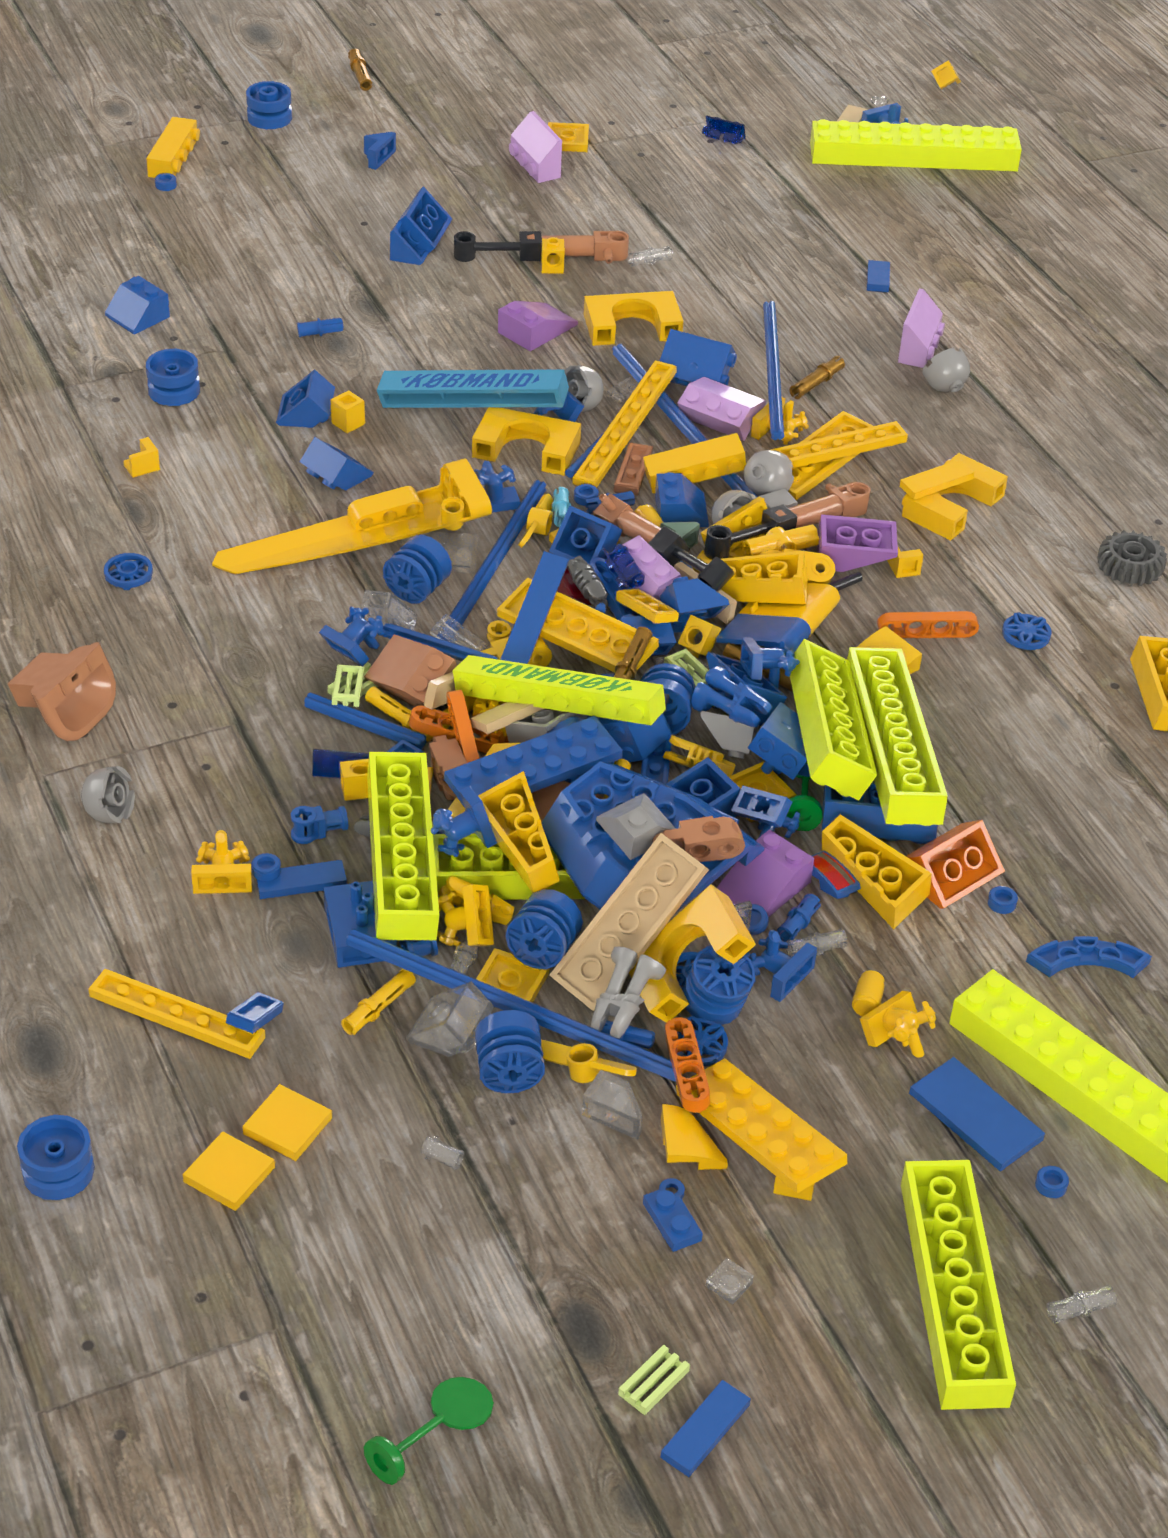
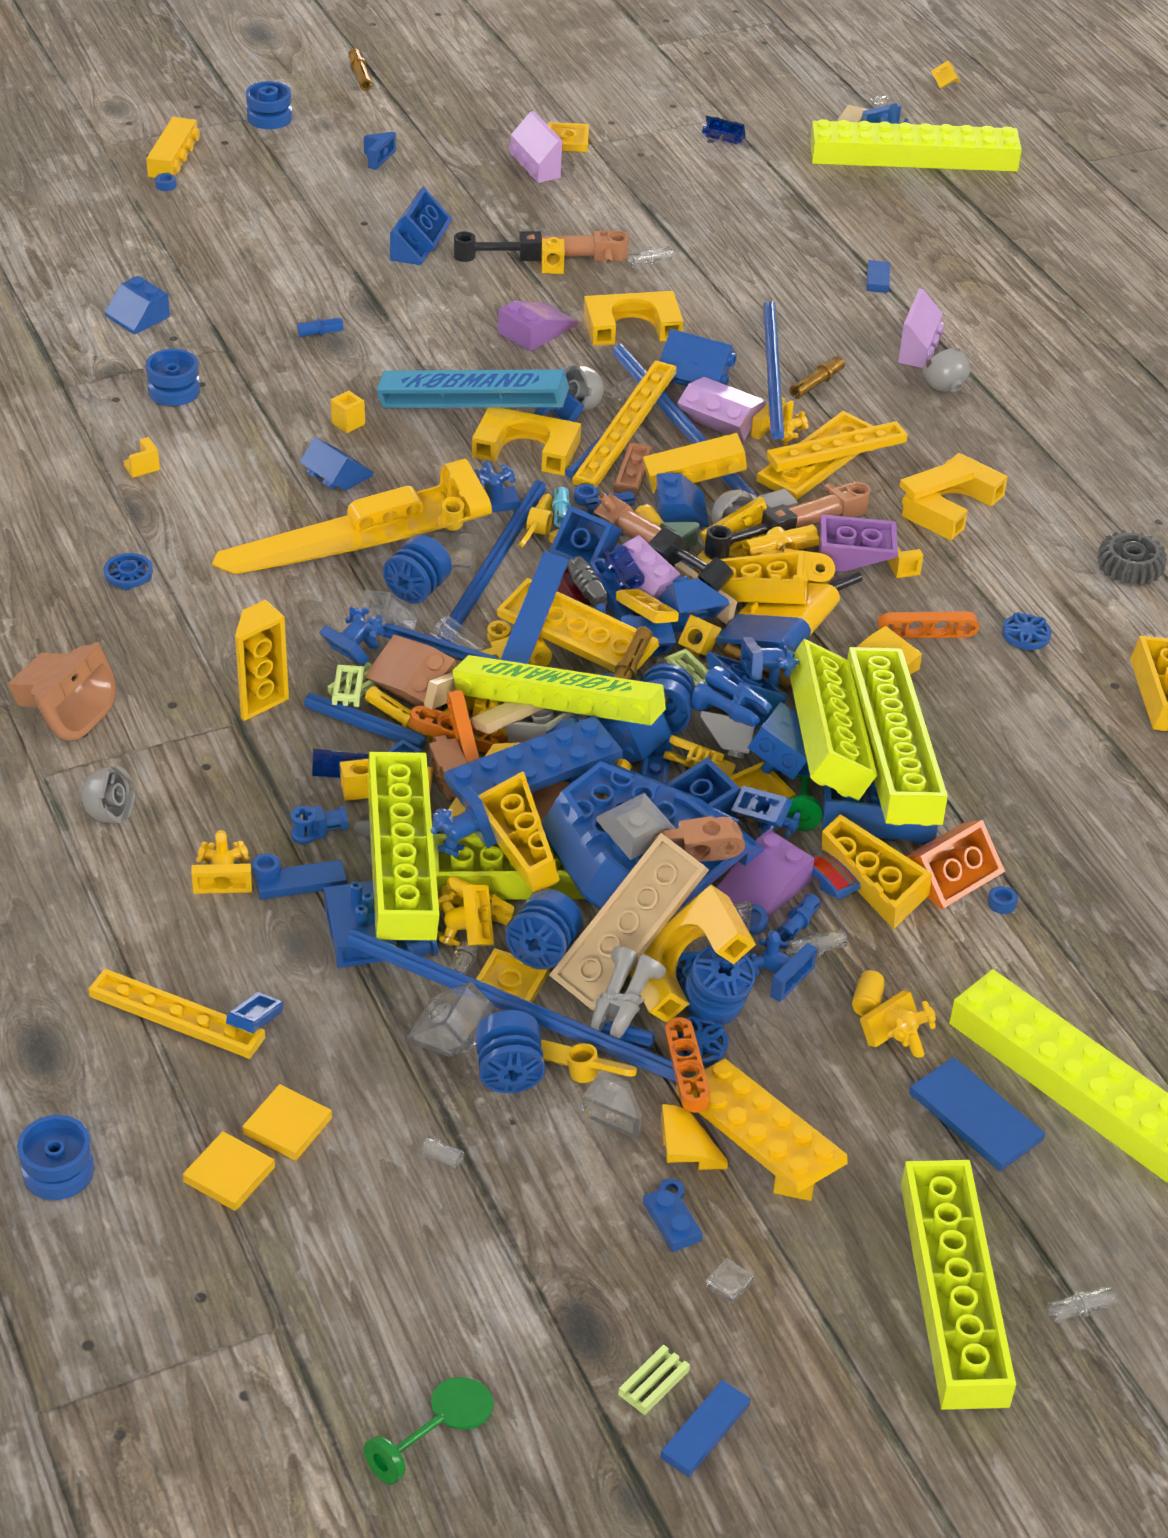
(261, 659): none -> yellow slope
(306, 402): blue slope -> none
(369, 1009): yellow pin -> none
(768, 472): light grey cylinder -> none
(1052, 1181): blue tile -> none
(1088, 951): blue tile -> none

